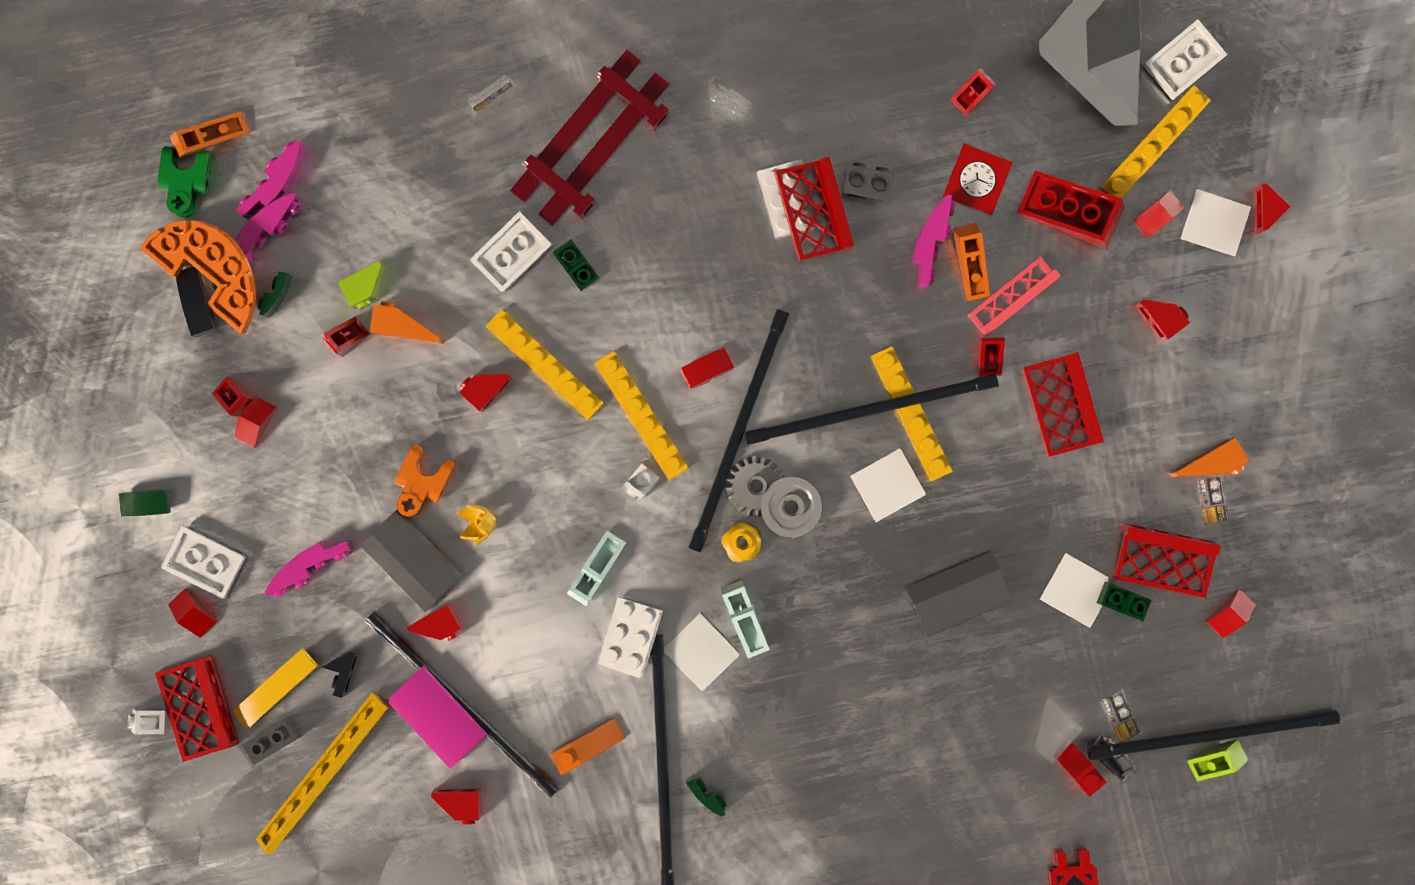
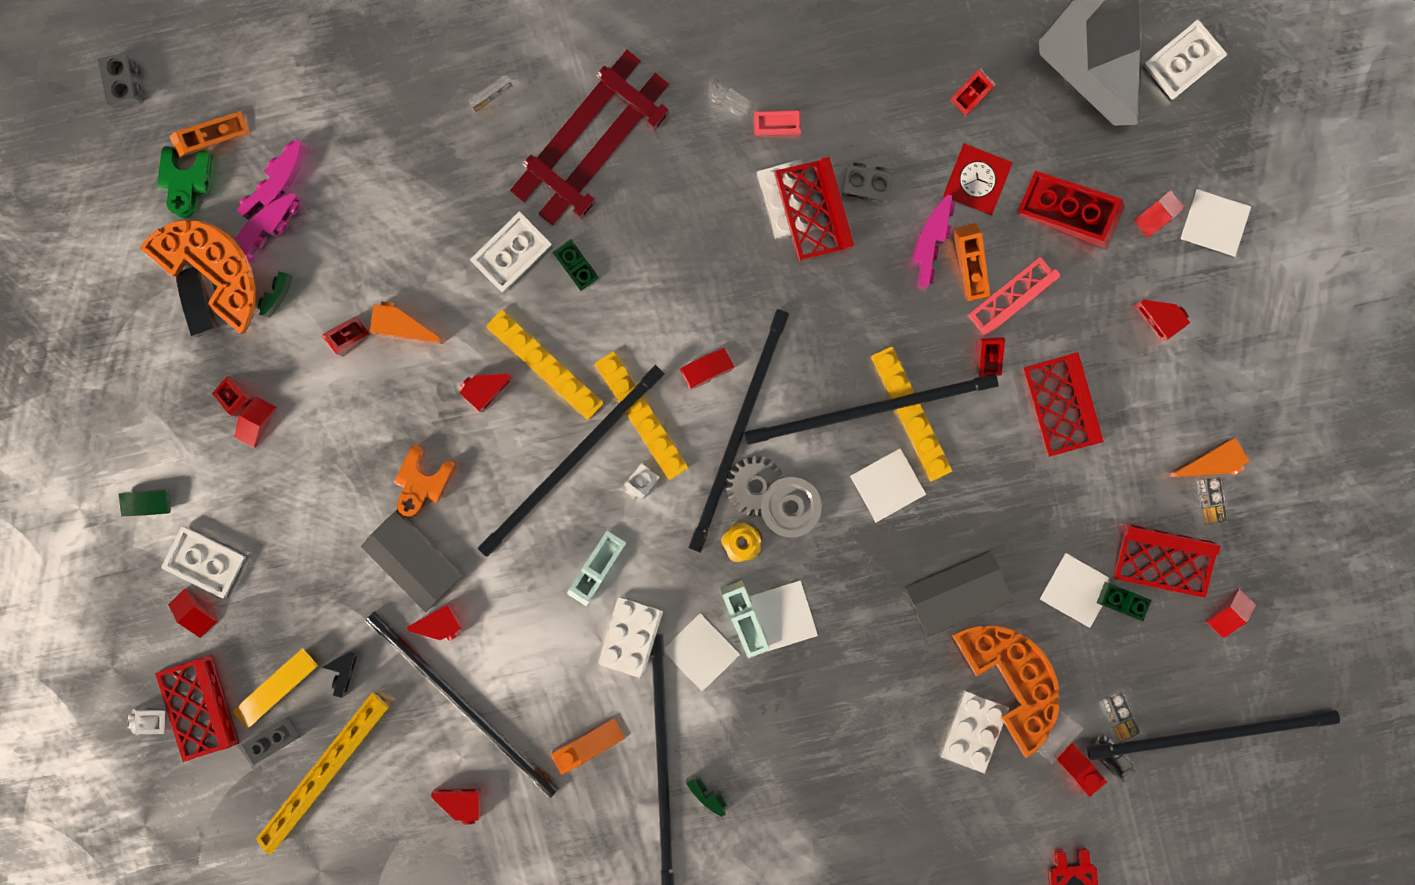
(114, 83): none -> dark grey brick
(299, 569): dark pink slope -> none
(363, 285): lime slope -> none
(436, 717): dark pink slope -> none
(481, 523): yellow piece -> none
(571, 460): none -> black piece
(777, 123): none -> coral tile
(784, 615): none -> white sticker
(974, 732): none -> white plate
(1027, 675): none -> orange plate
(1155, 143): yellow plate -> none
(1218, 760): lime slope -> none
(1268, 207): red slope -> none

